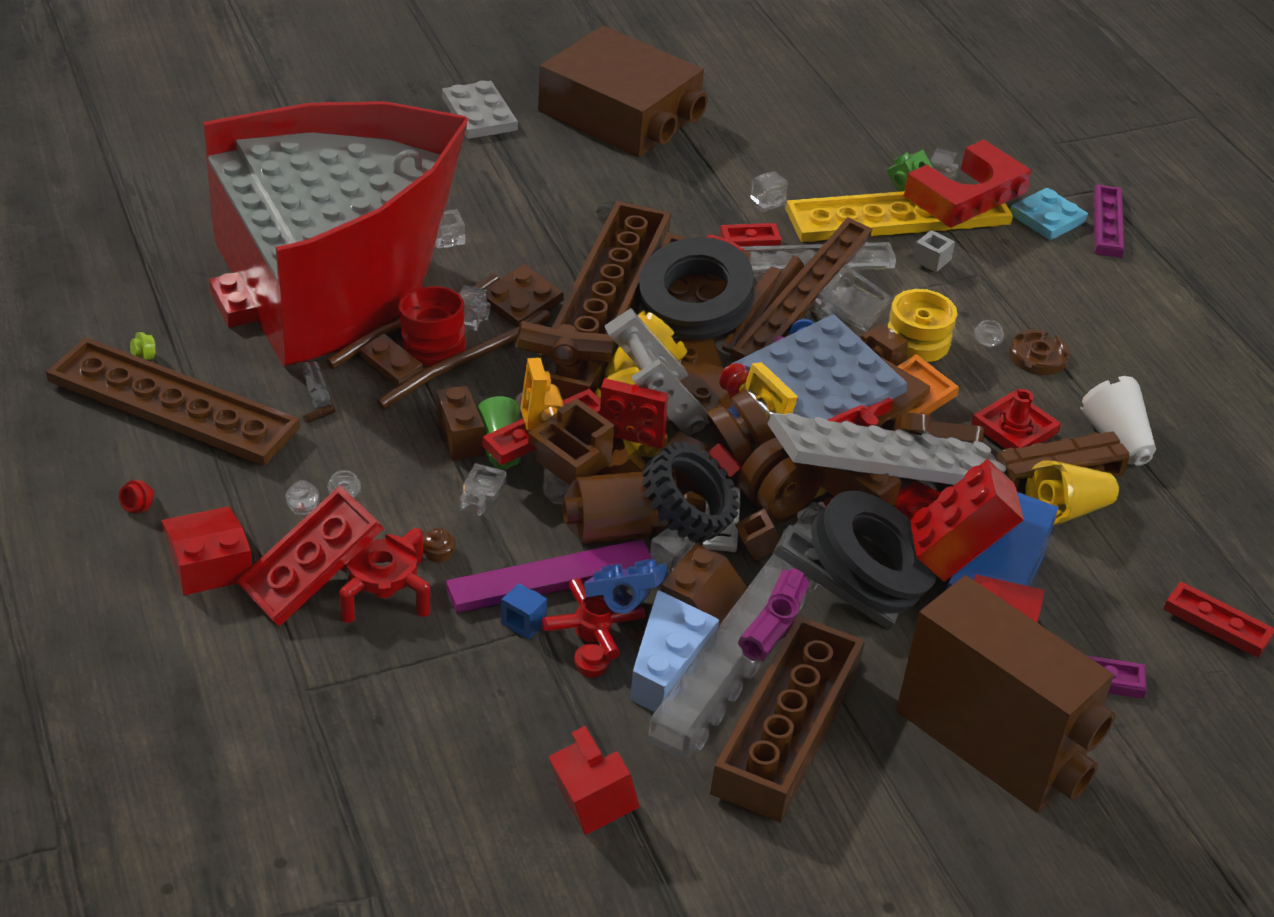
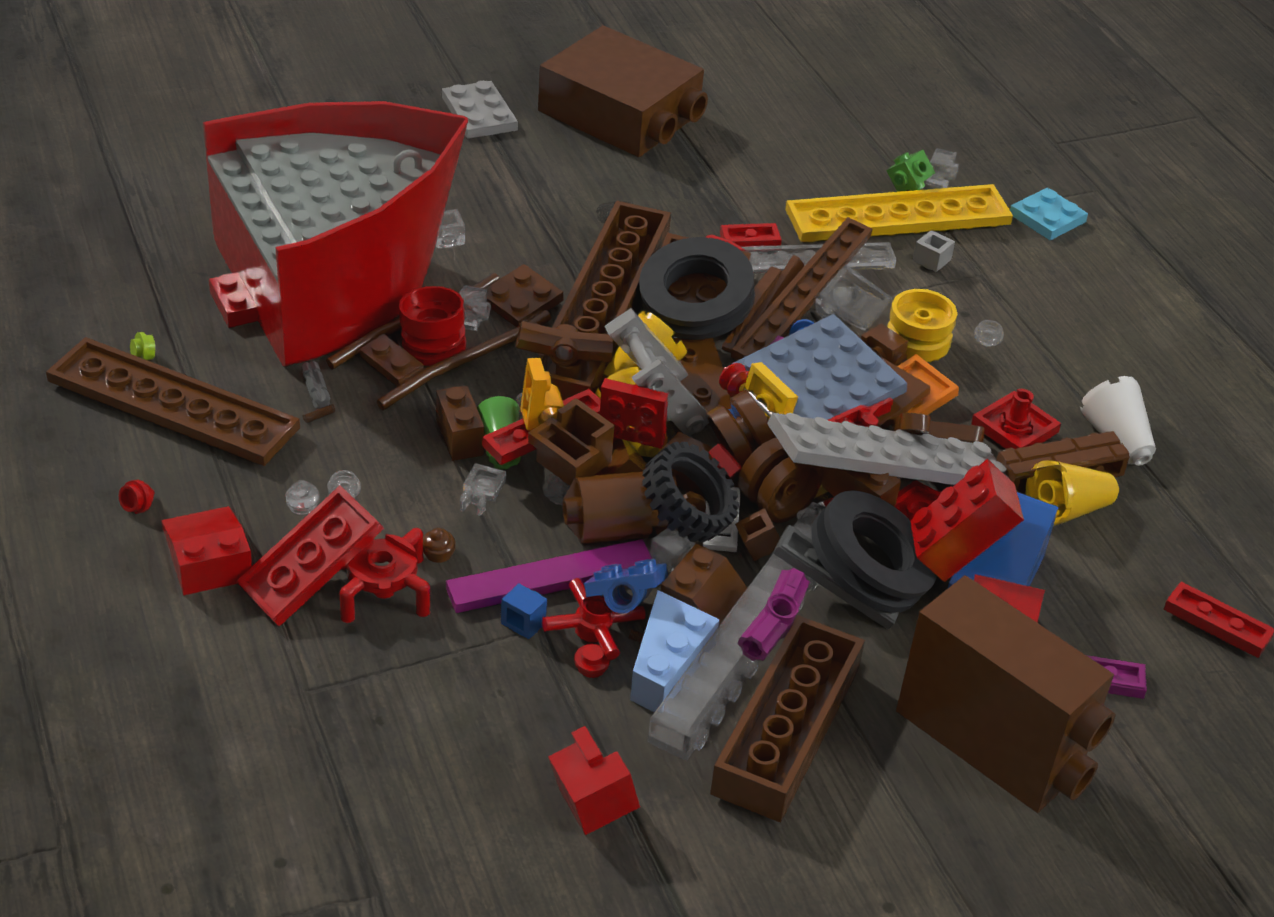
(769, 191): clear plate -> none
(953, 202): red arch -> none
(1039, 353): reddish brown tile -> none
(1108, 221): magenta tile -> none

